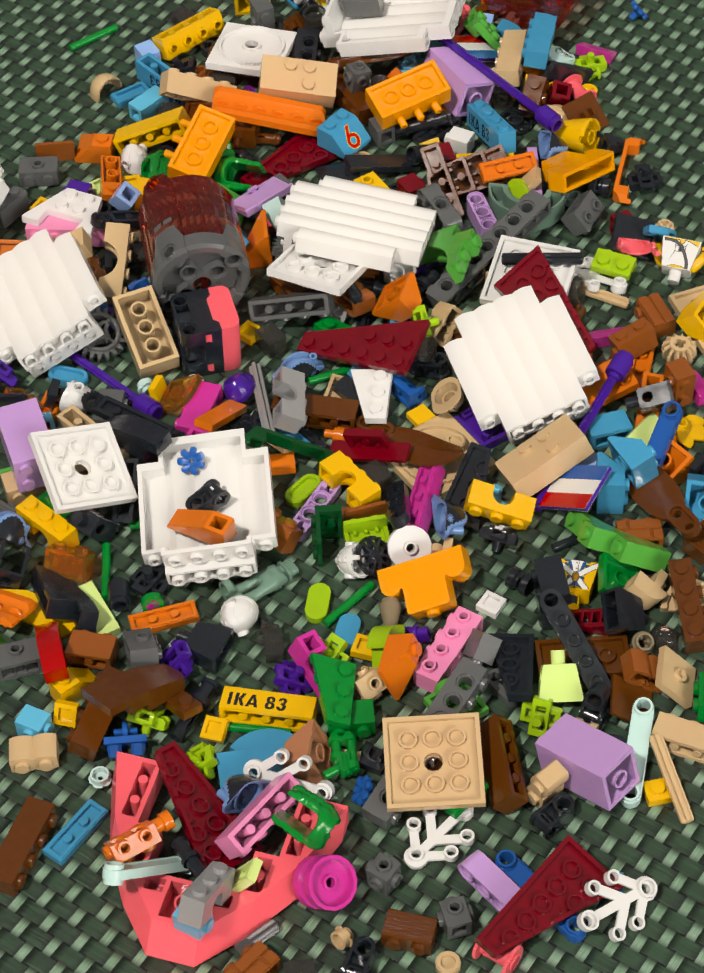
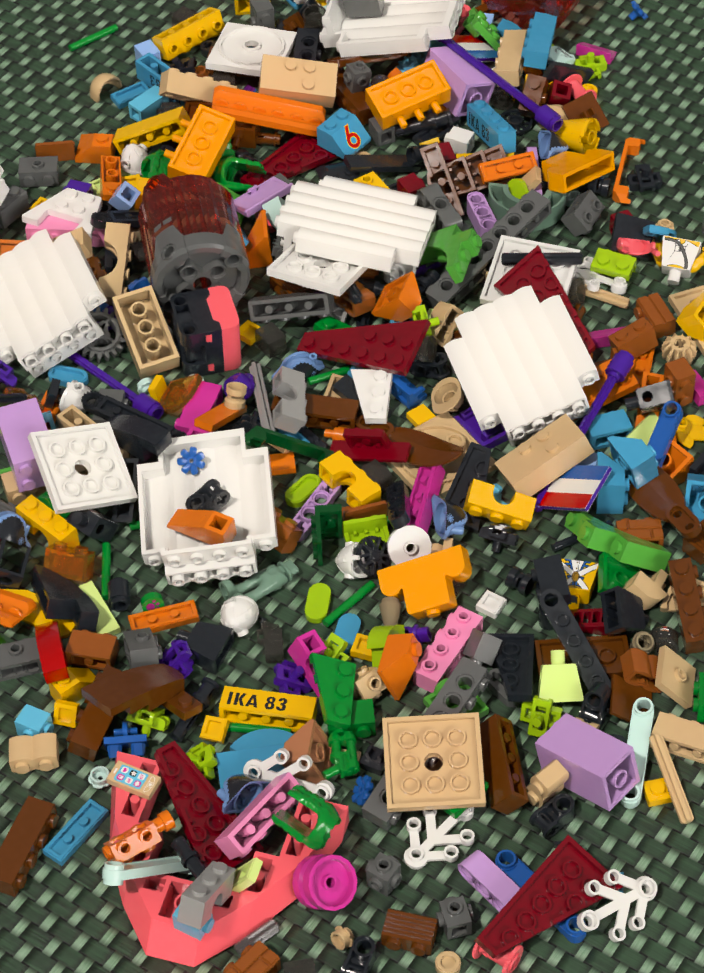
(133, 780): none -> tile
(147, 575): black piece -> none
(235, 395): none -> tan wheel
(611, 143): black tile -> none

